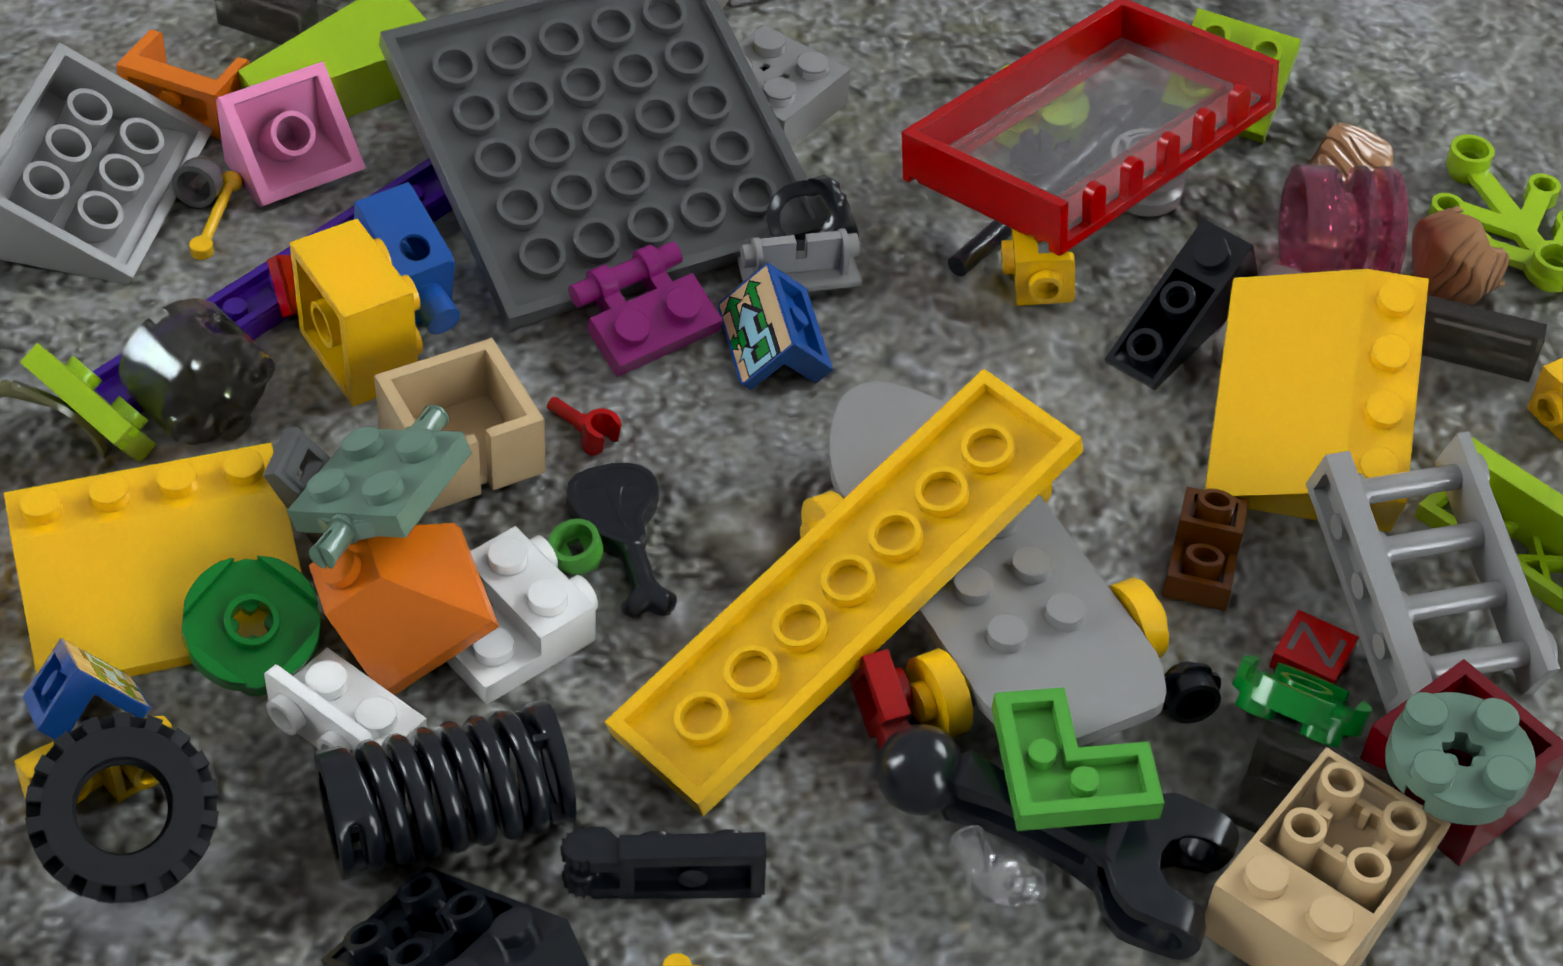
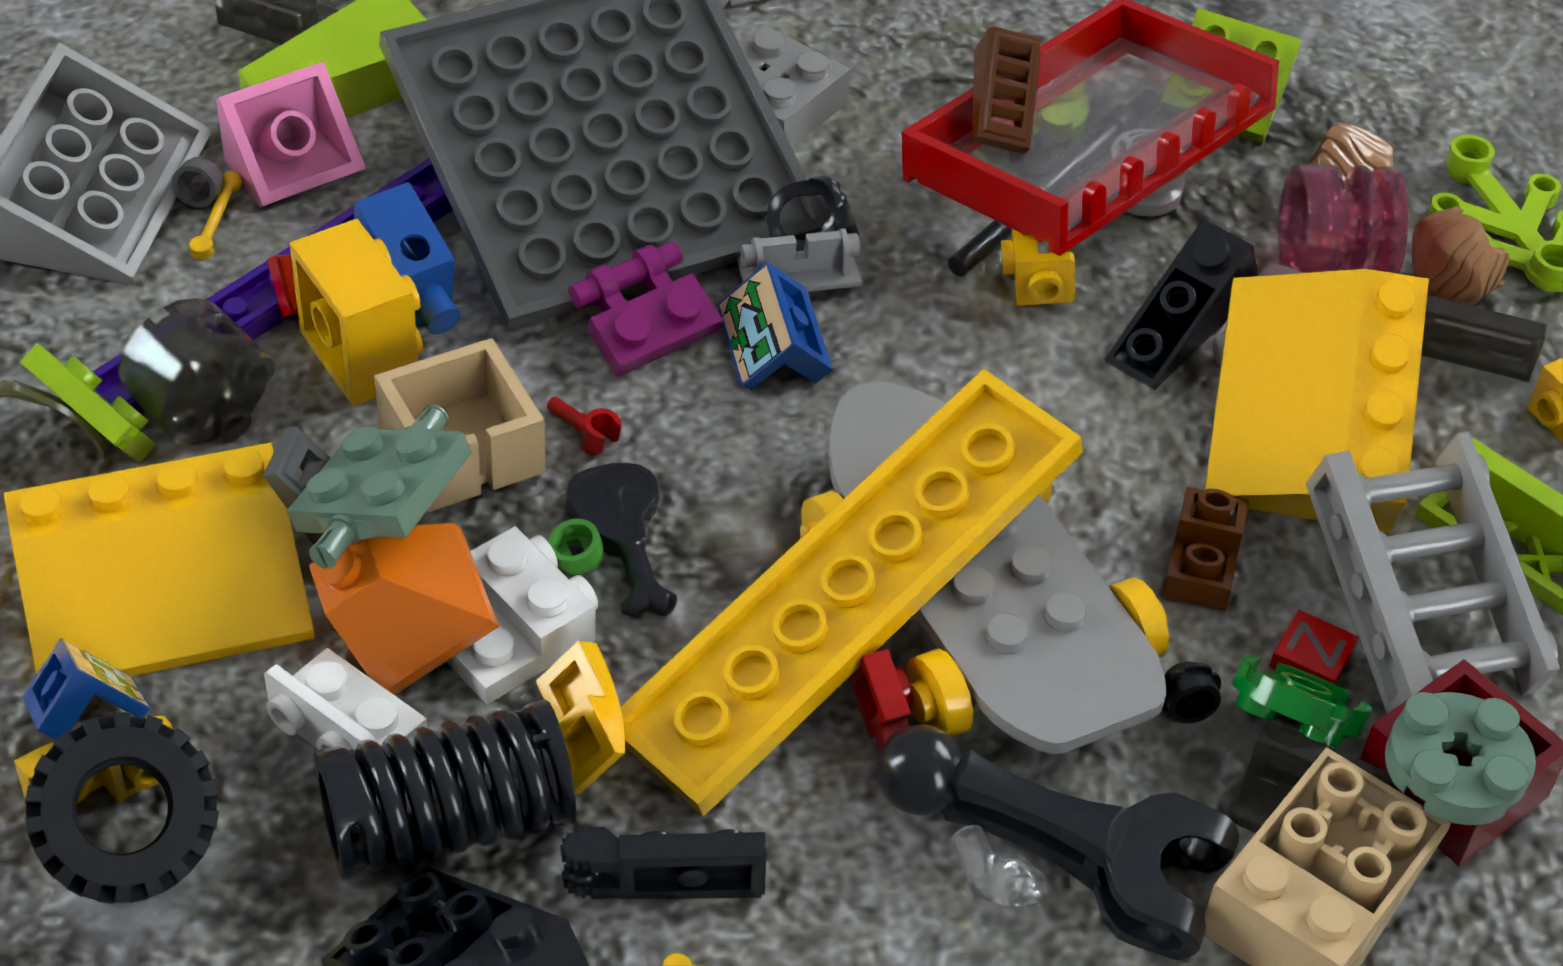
(189, 92): orange panel -> none
(246, 586): green plate -> none
(587, 711): none -> yellow slope
(1014, 57): none -> reddish brown slope
(1065, 784): bright green plate -> none

